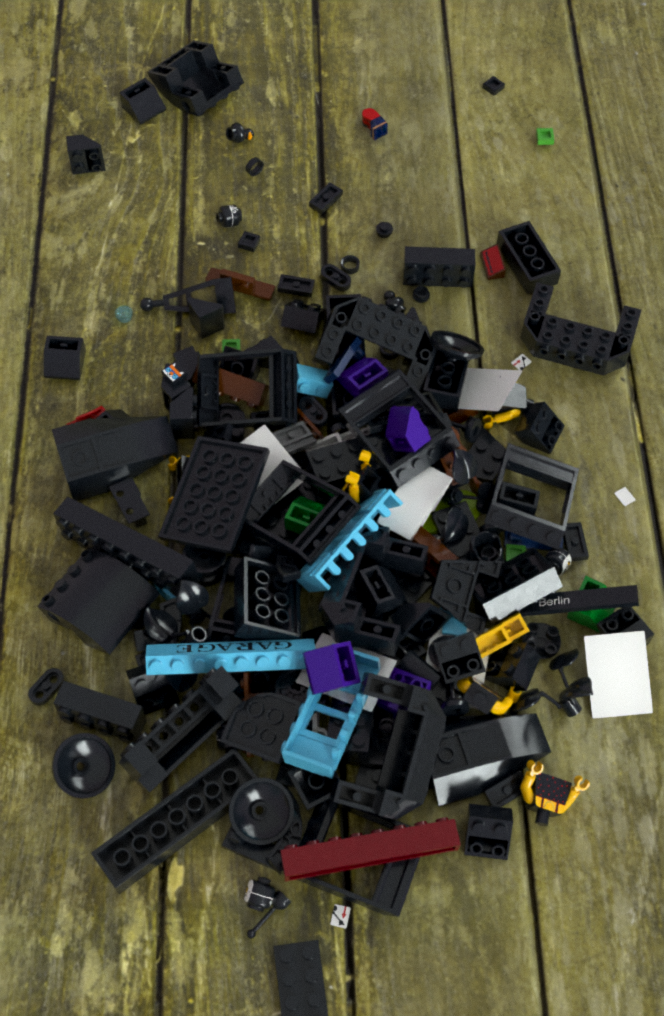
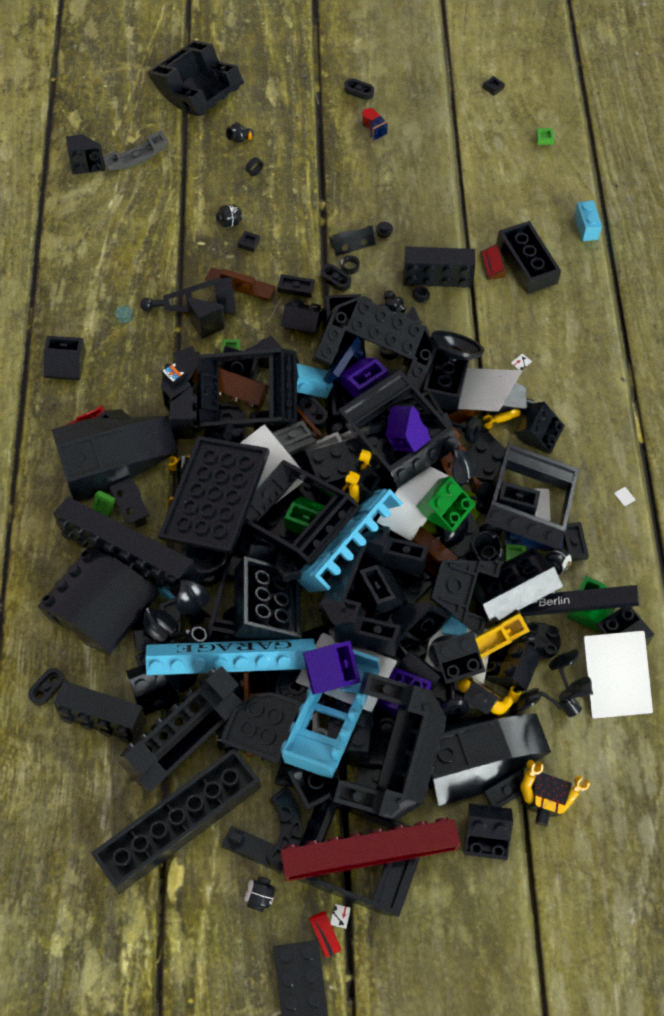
(97, 765): black dish -> none
(103, 503): none -> bright green plate
(138, 154): none -> dark grey slope
(142, 101): black slope -> none
(275, 815): black dish -> none
(279, 902): black hinge -> none
(325, 934): none -> red sticker
(326, 198): black plate -> none
(352, 239): none -> black piece
(359, 89): none -> black plate
(446, 504): none -> green slope
(543, 506): none -> white sticker
(574, 342): black wedge -> none
(588, 220): none -> medium azure brick

